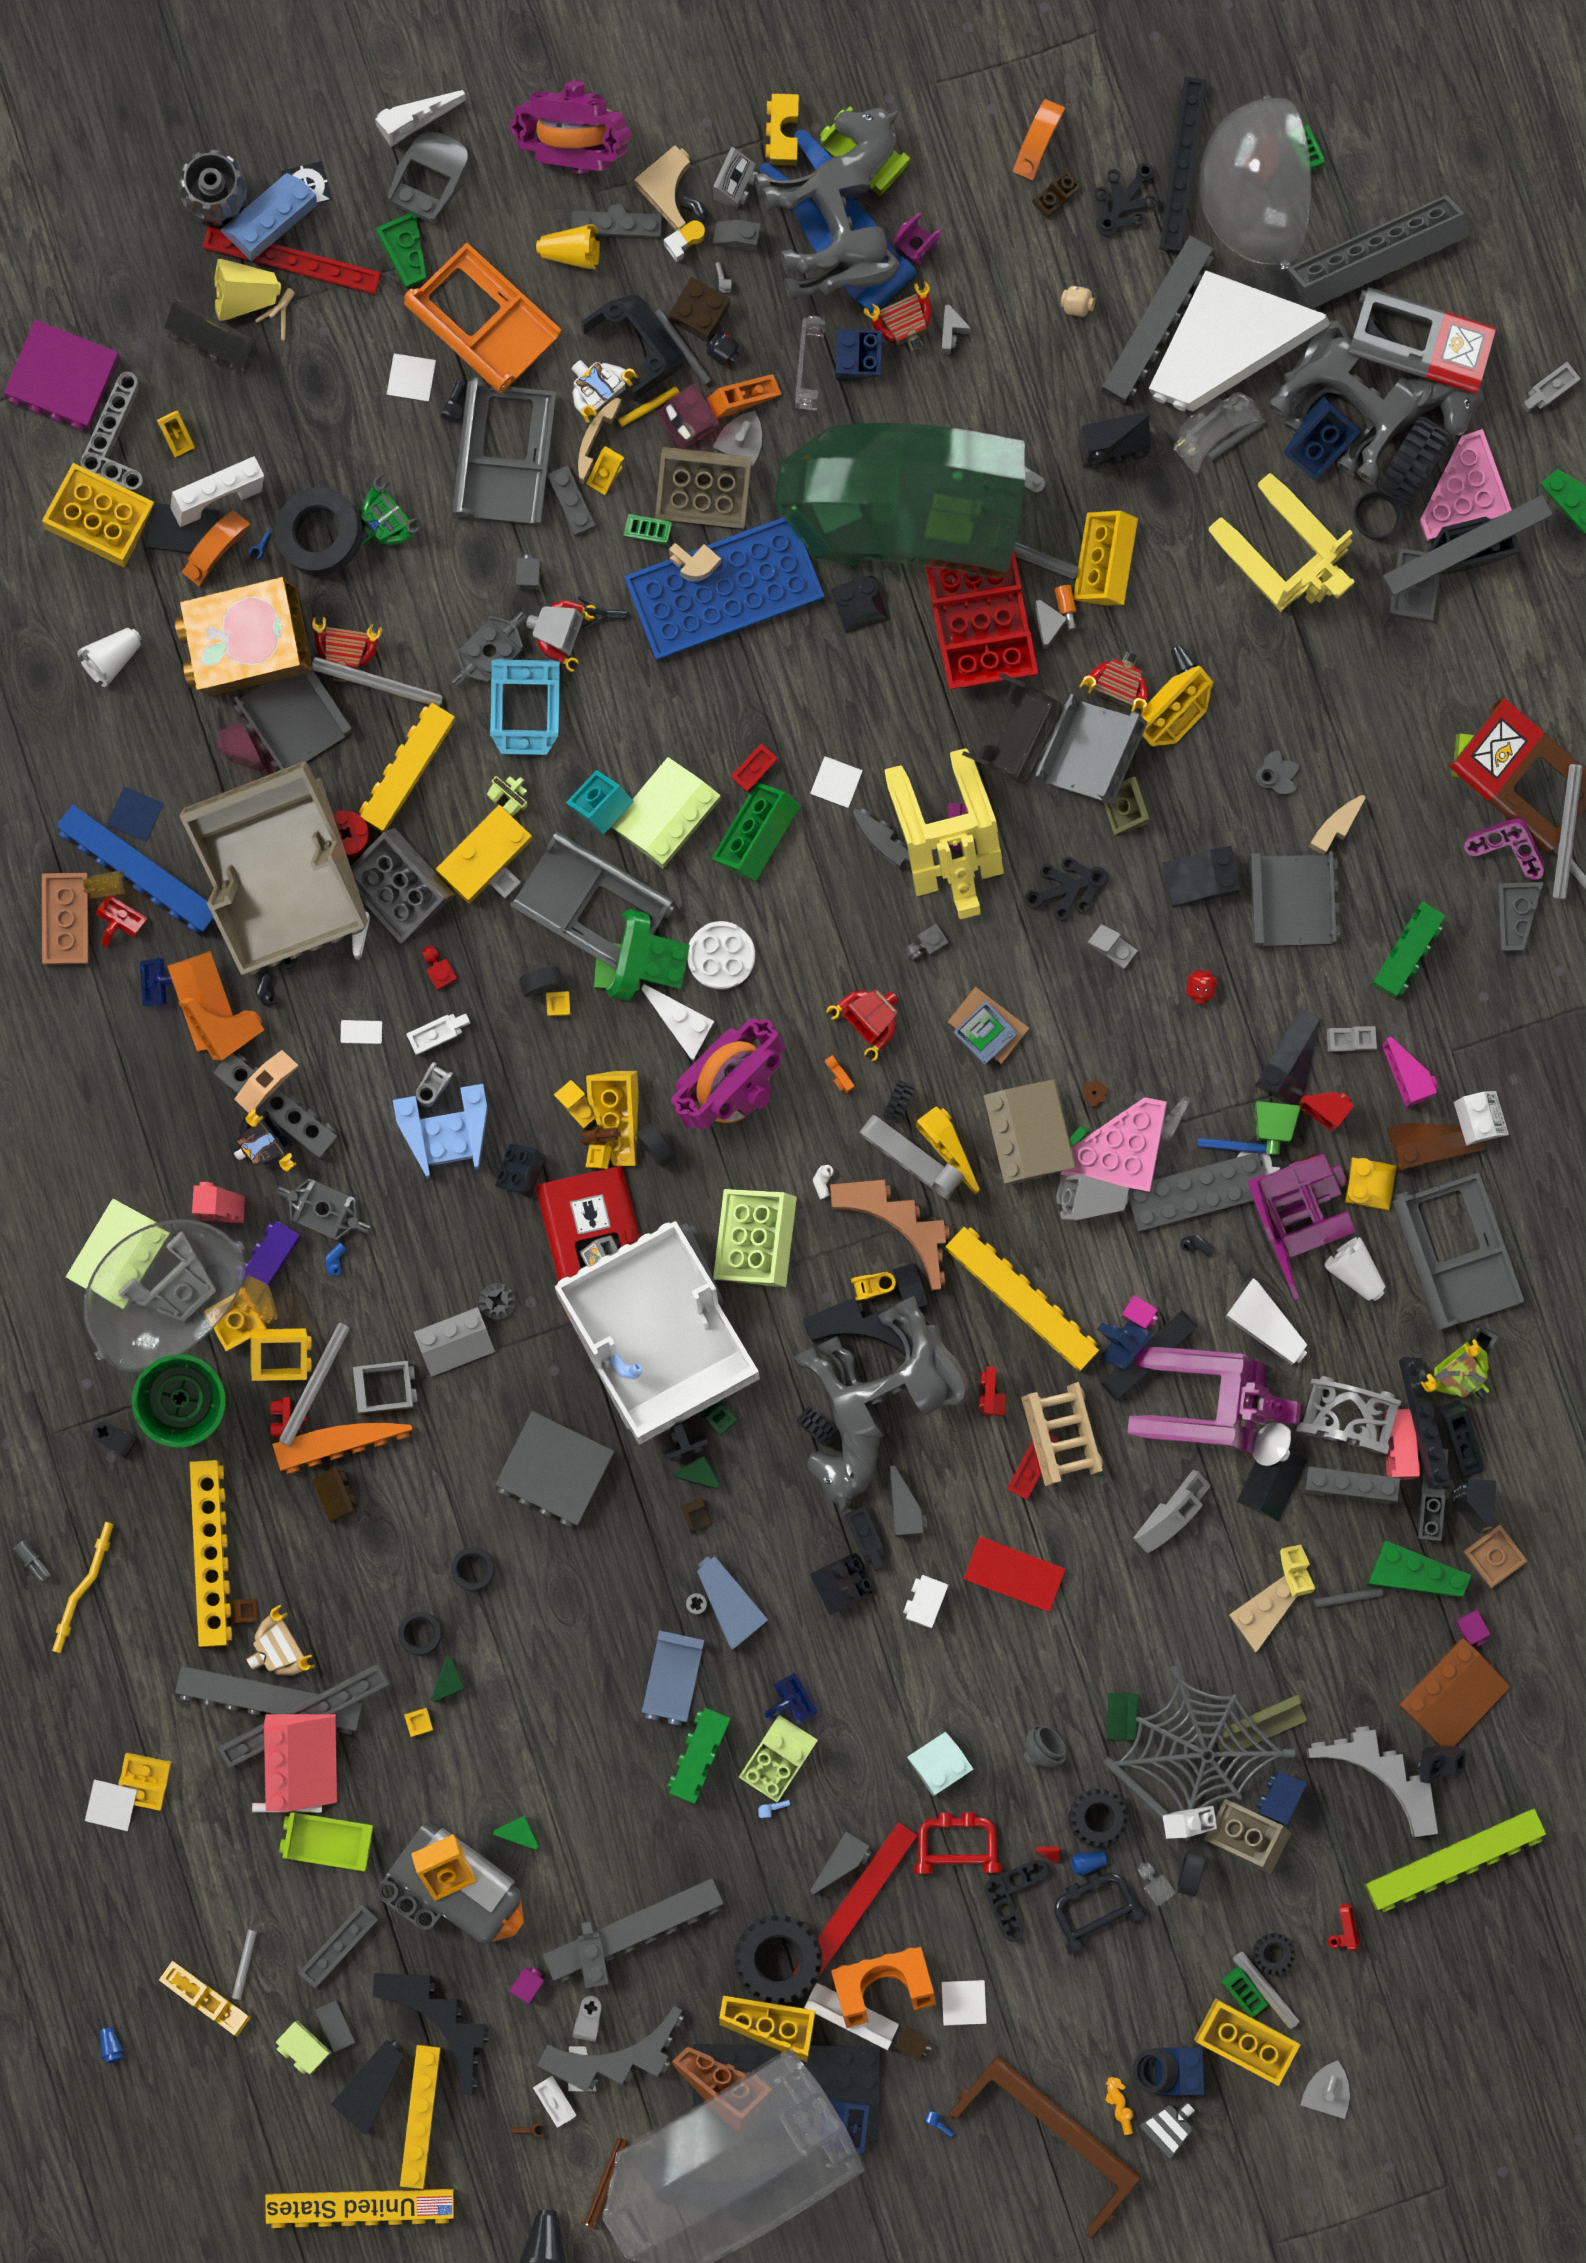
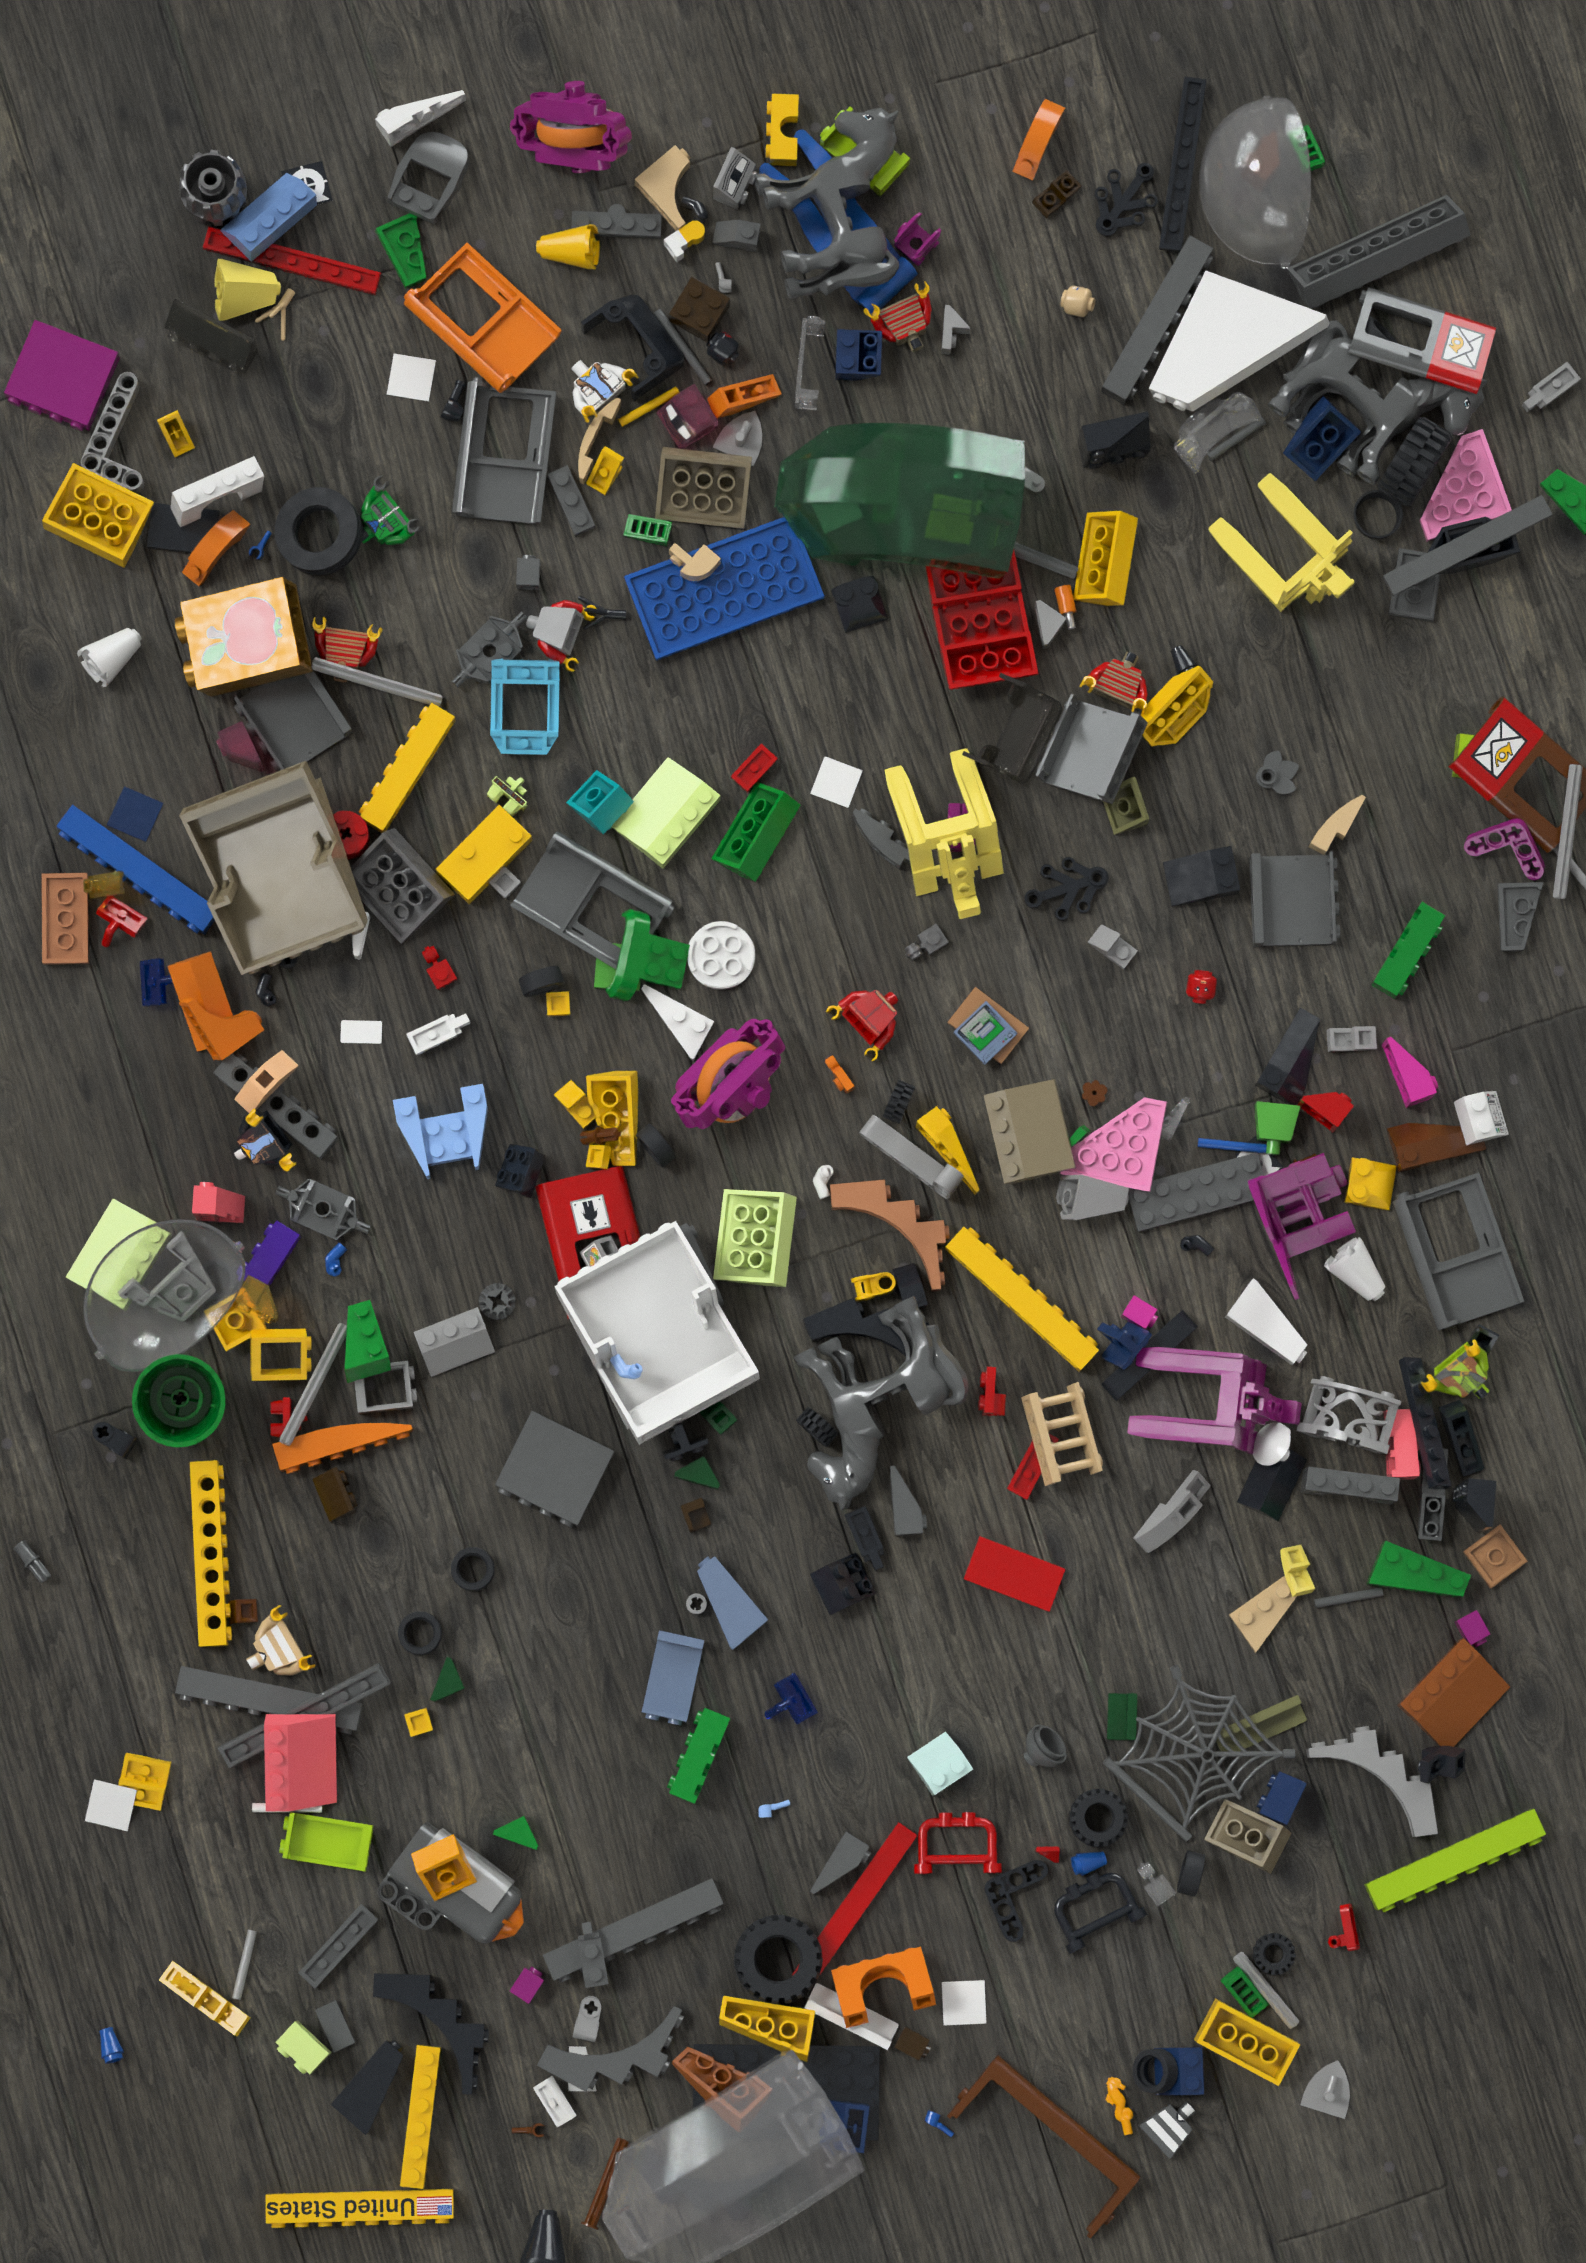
(101, 1546): yellow bar -> none
(365, 1346): none -> green wedge
(435, 1082): light grey piece -> none
(778, 1758): yellowish green slope -> none
(926, 1601): white brick -> none
(1189, 1822): white slope -> none

